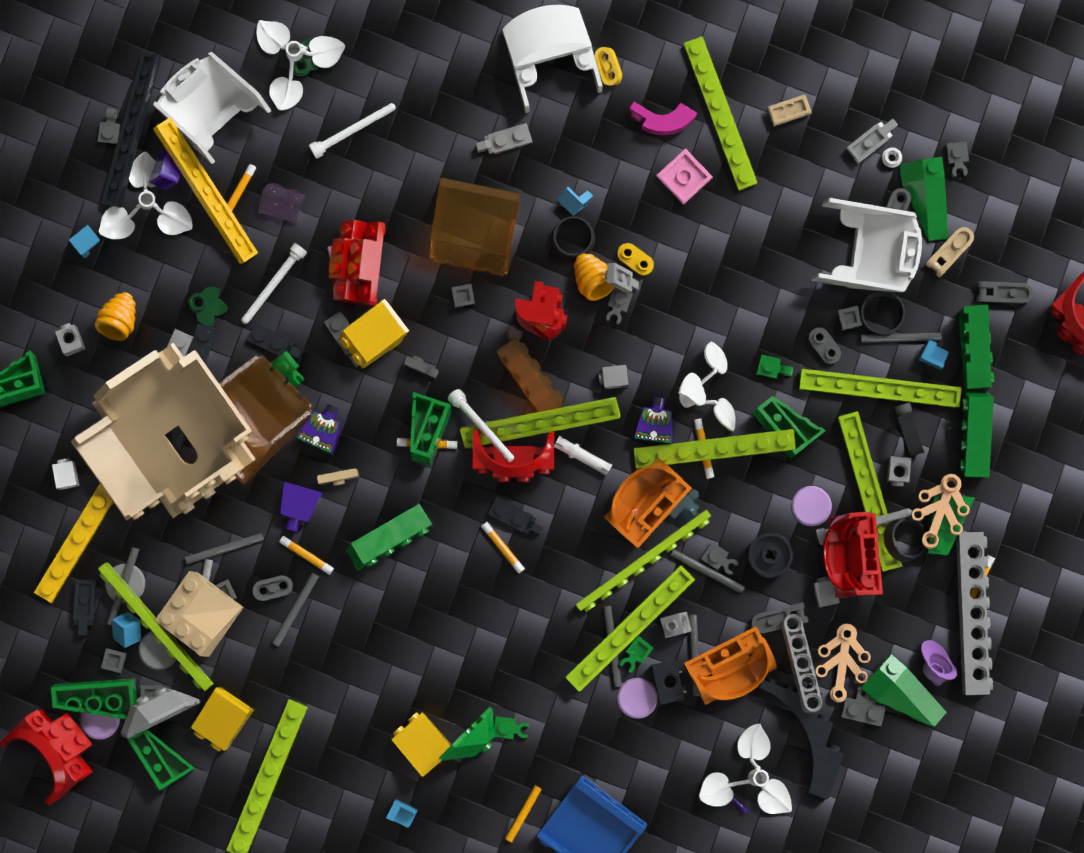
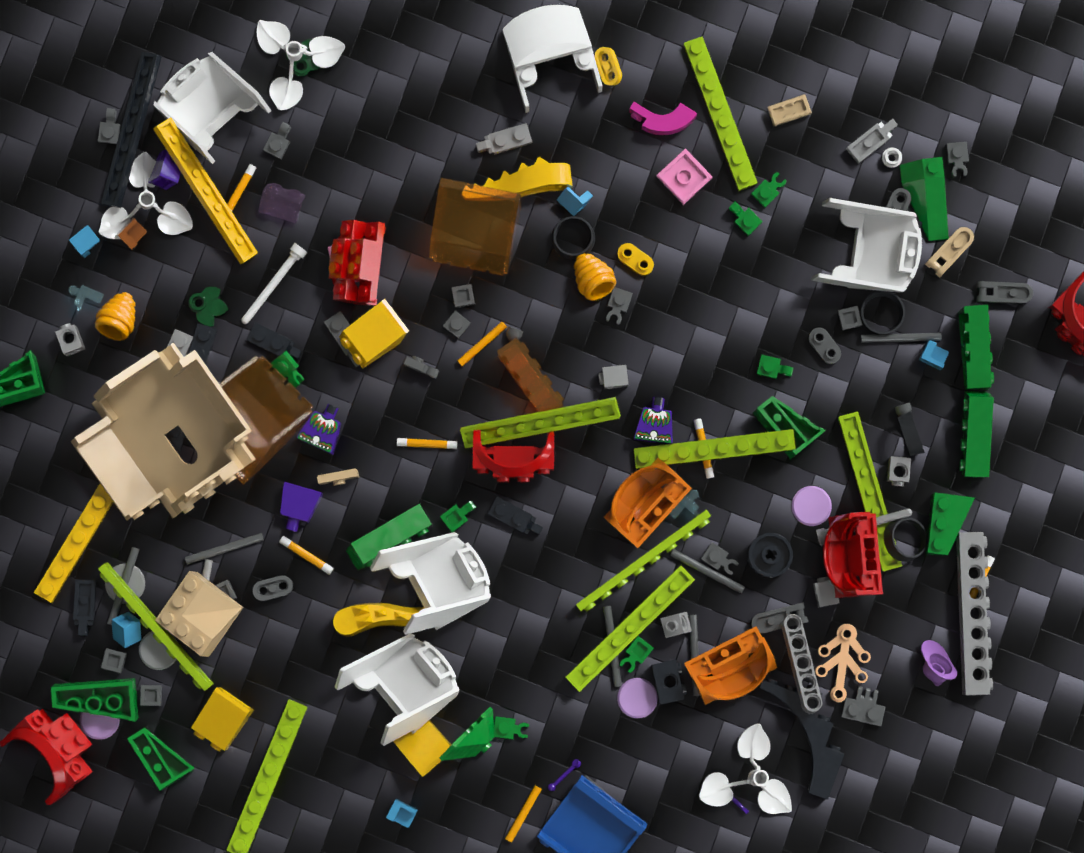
(65, 474): white brick -> none
(85, 292): none -> clear light blue piece
(132, 233): none -> dark orange panel
(155, 709): light grey wedge -> none
(277, 143): none -> dark grey plate
(295, 609): dark grey bar -> none
(318, 148): white piece -> none
(365, 616): none -> yellow animal
(409, 678): none -> white windscreen
(428, 426): green wedge -> none
(444, 575): none -> white windscreen
(456, 517): none -> green plate
(457, 324): none -> dark grey plate
(458, 400): white piece -> none
(482, 343): none -> light orange bar
(502, 547): light orange bar -> none
(534, 179): none -> yellow animal
(542, 314): red piece -> none
(575, 764): none -> dark purple hinge
(582, 455): white pin -> none
(620, 278): light grey hinge -> none
(693, 393): white plant -> none
(747, 220): none -> green plate
(767, 192): none -> green plate
(880, 388): lime plate -> none
(900, 690): green wedge -> none
(942, 507): light nougat plant -> none

